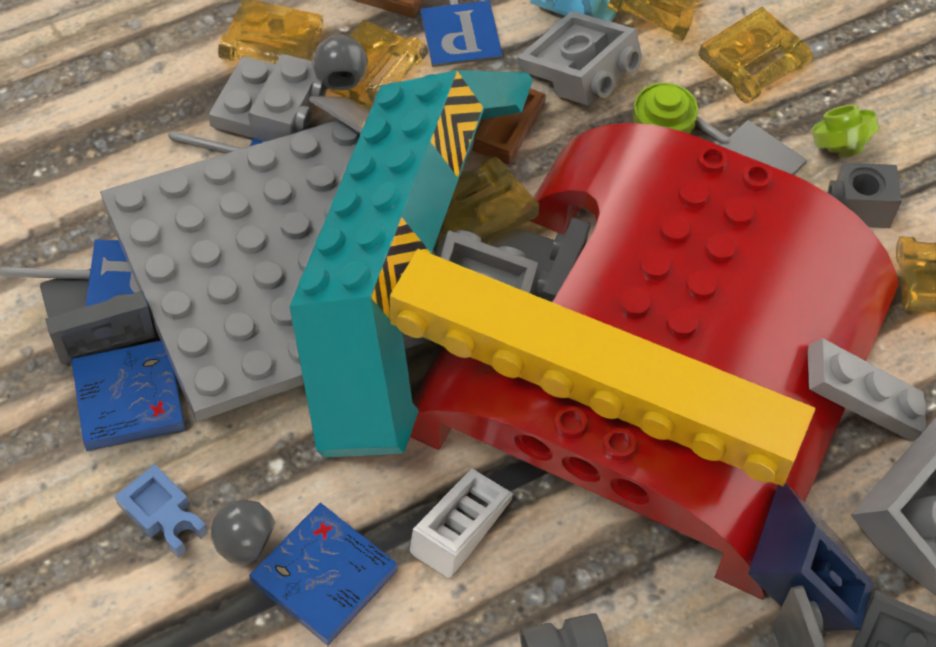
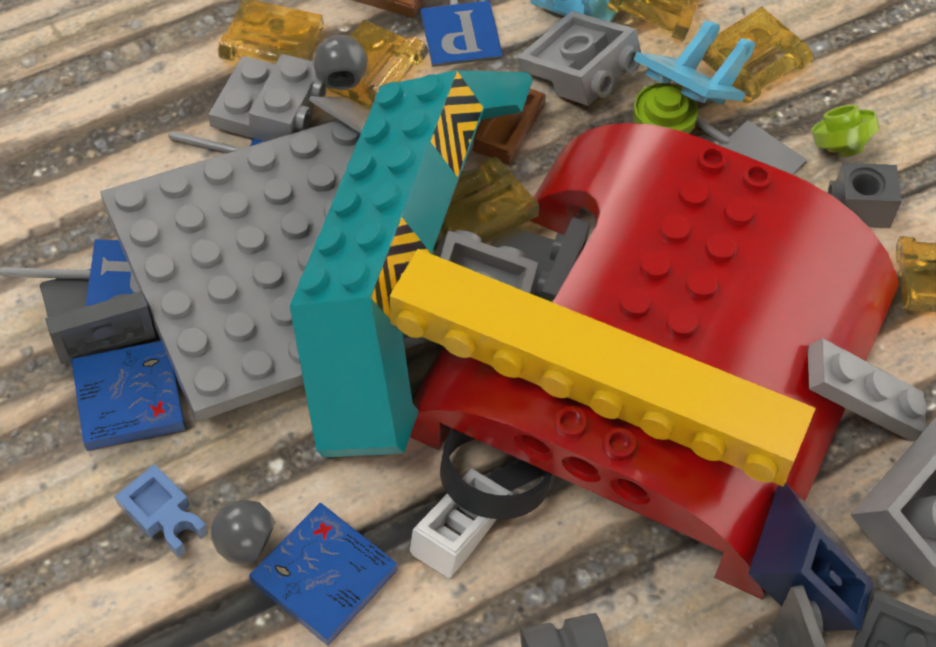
(484, 503): none -> black tyre
(695, 84): none -> medium azure plate

